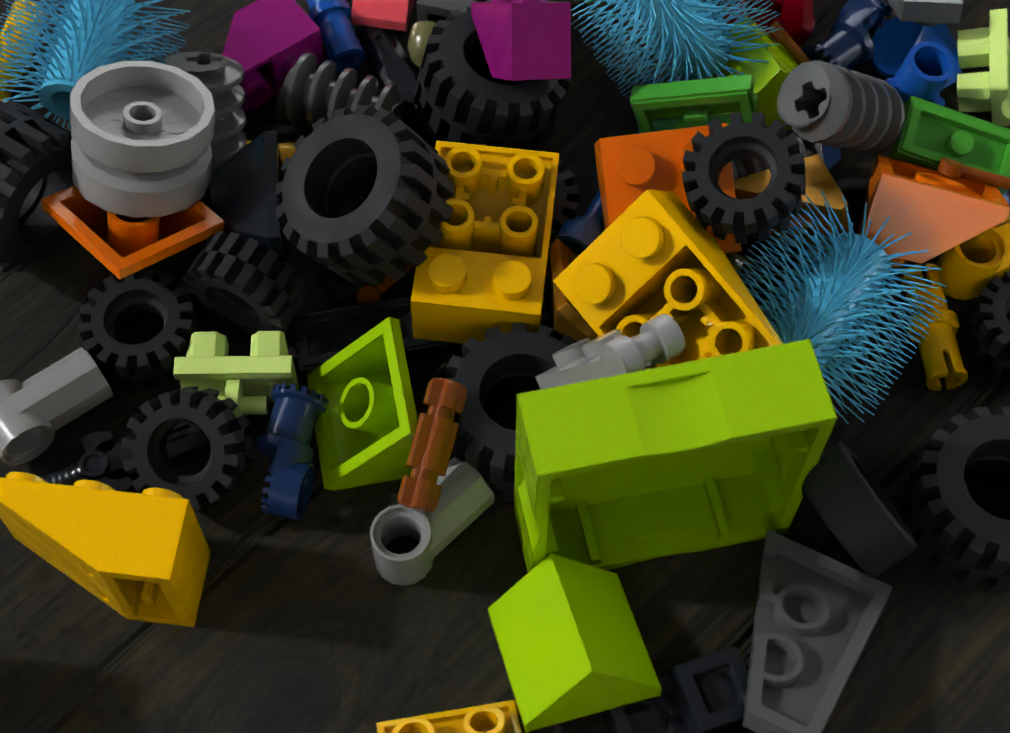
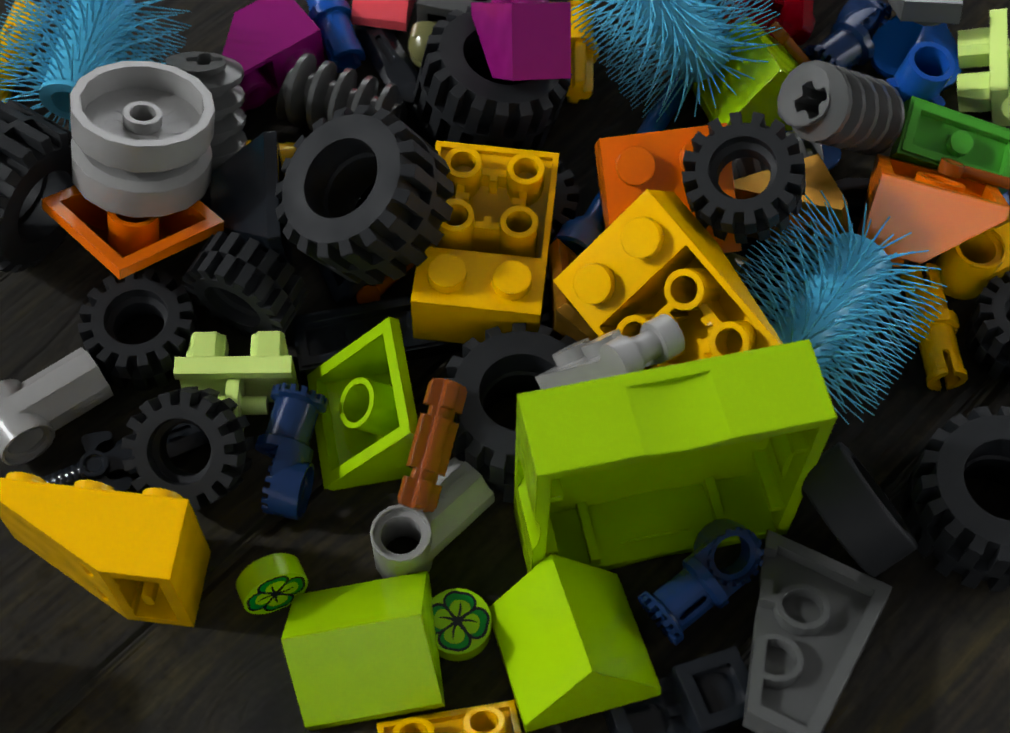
(271, 583): none -> lime tile
(364, 651): none -> lime slope
(461, 624): none -> tile
(581, 55): none -> yellow axle
(693, 101): bright green tile -> none
(700, 582): none -> dark blue connector

